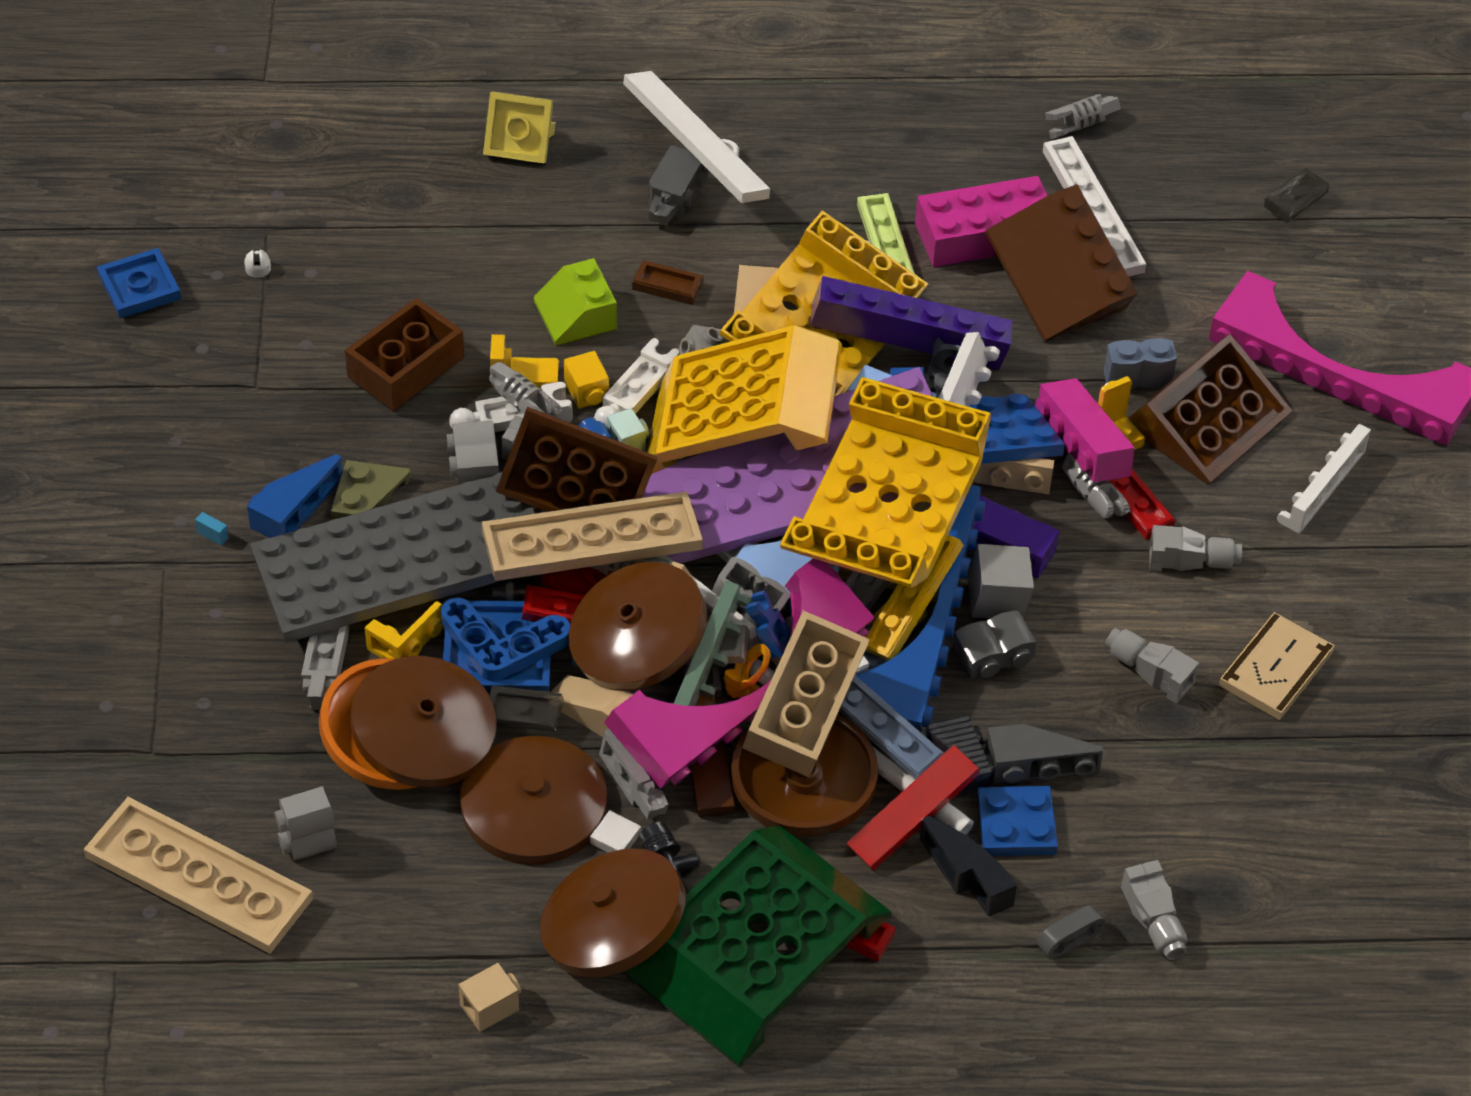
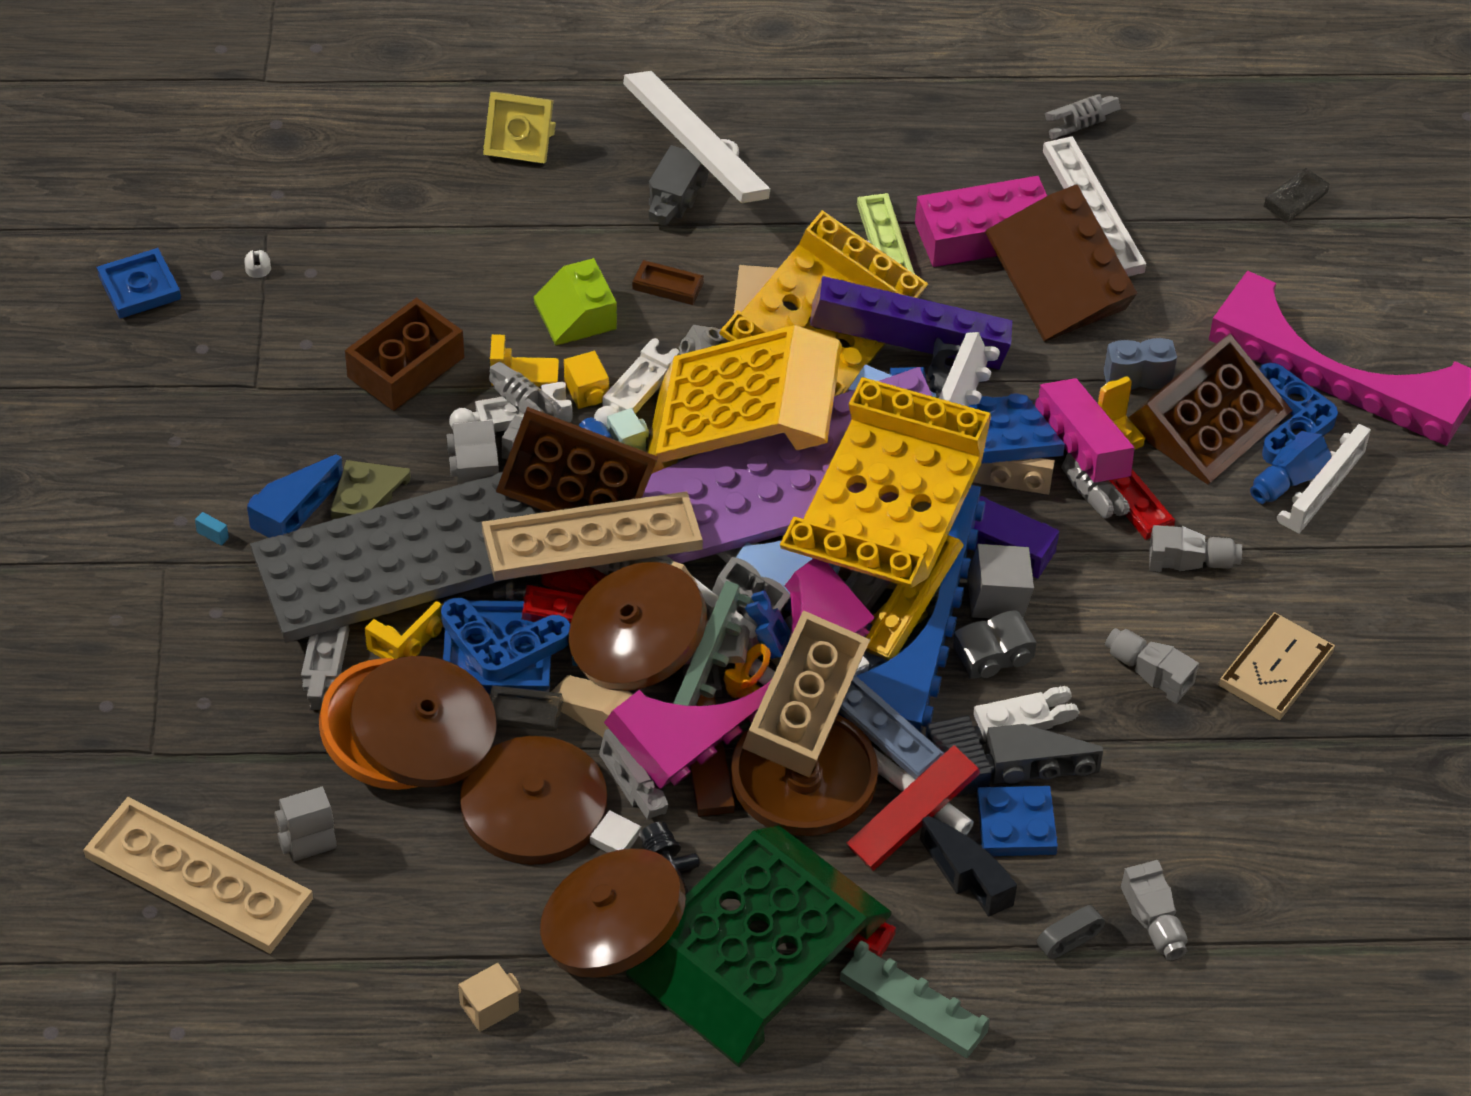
(914, 1001): none -> sand green hinge
(1028, 710): none -> white hinge
(1292, 466): none -> blue piece
(1303, 411): none -> blue beam

